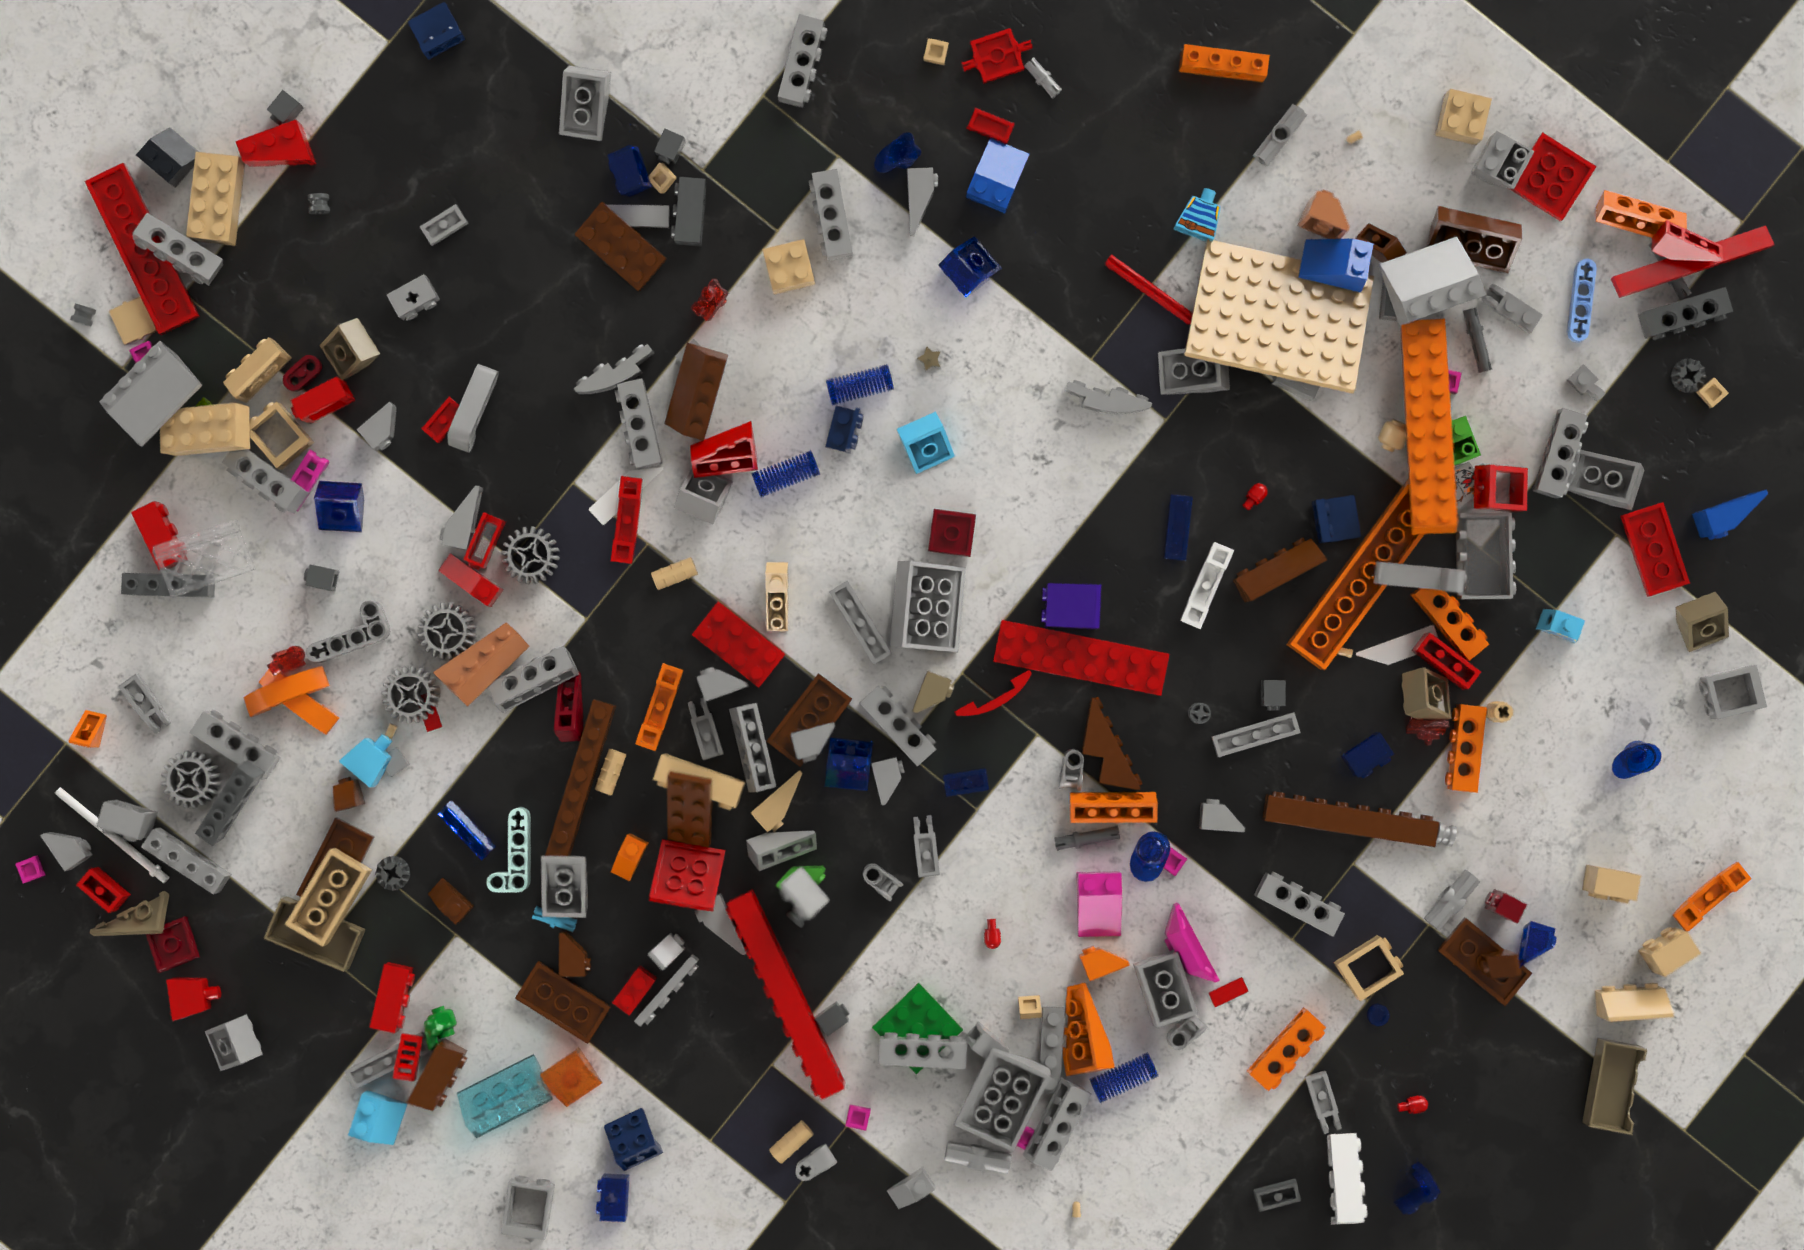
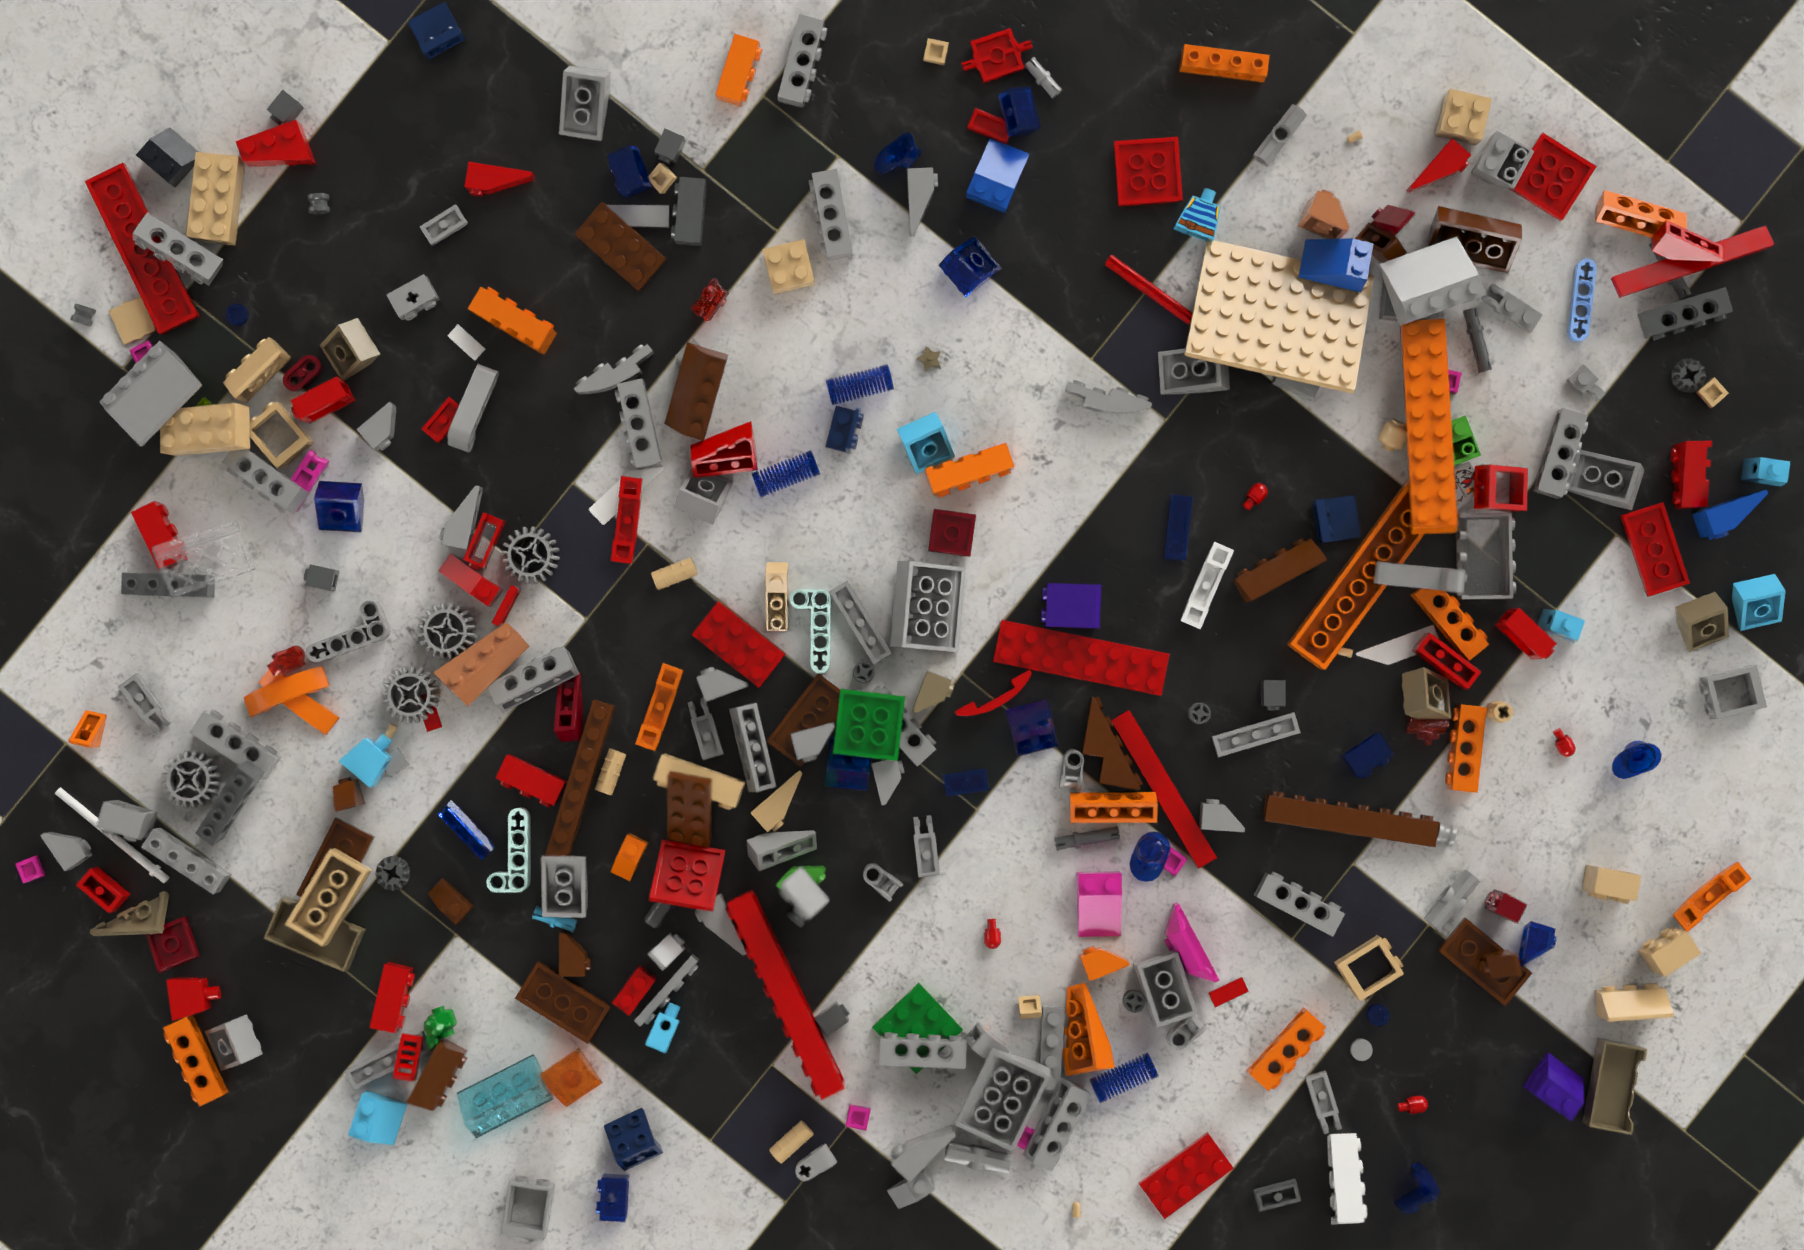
(206, 1065): none -> orange brick
(237, 314): none -> clear blue tile
(466, 342): none -> white sticker
(490, 179): none -> red slope
(506, 605): none -> red tile
(513, 320): none -> orange wedge
(531, 780): none -> red brick
(658, 914): none -> dark grey brick
(659, 1038): none -> medium azure torso
(738, 70): none -> orange brick
(816, 631): none -> light aqua beam
(864, 672): none -> dark grey wheel
(869, 724): none -> green plate
(919, 1152): none -> light grey slope
(969, 470): none -> orange wedge
(1019, 111): none -> clear blue brick
(1032, 727): none -> clear blue slope
(1137, 1001): none -> dark grey wheel
(1148, 171): none -> red plate
(1165, 790): none -> red tile
(1185, 1175): none -> red plate
(1361, 1049): none -> light grey tile
(1391, 219): none -> dark red slope
(1445, 164): none -> red slope
(1526, 634): none -> red window
(1557, 1086): none -> dark purple slope
(1564, 743): none -> red cylinder
(1689, 474): none -> red wedge
(1758, 601): none -> medium azure slope
(1768, 471): none -> medium azure torso

